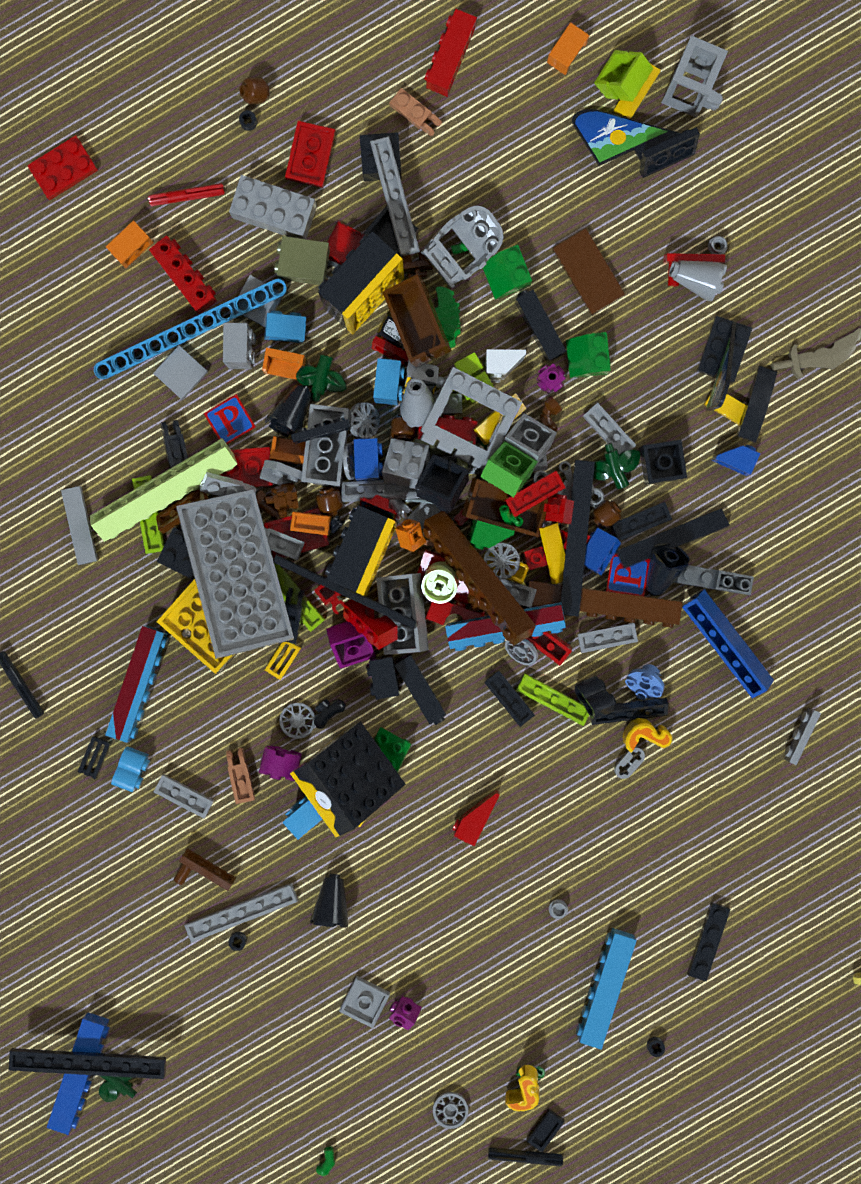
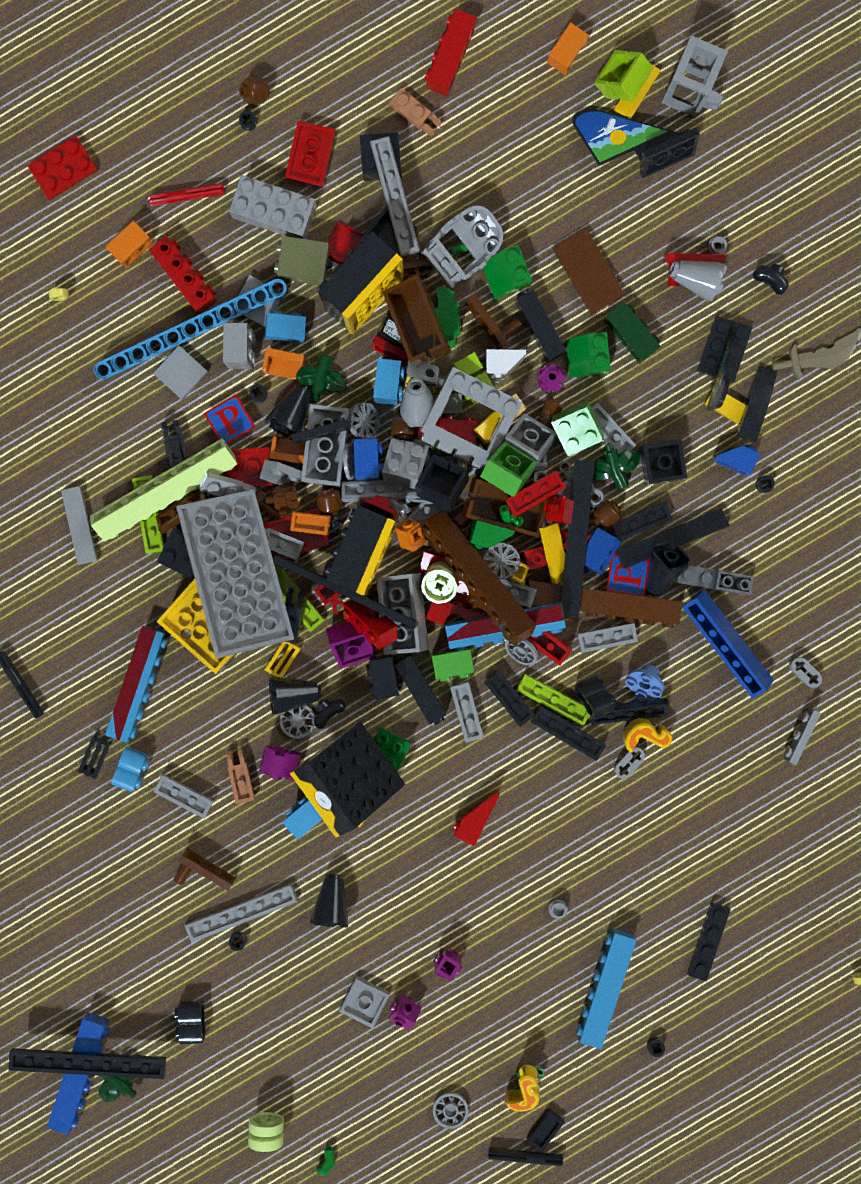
(58, 294): none -> light yellow tile
(191, 1022): none -> black brick
(253, 396): none -> black bush
(266, 1132): none -> yellowish green wheel
(291, 693): none -> black cone
(447, 970): none -> magenta brick
(452, 664): none -> bright green brick
(466, 712): none -> light grey plate
(497, 336): none -> reddish brown piece
(568, 733): none -> black plate
(577, 428): none -> brick
(632, 332): none -> dark green brick
(763, 478): none -> black bush
(772, 277): none -> black piece
(808, 668): none -> light grey beam

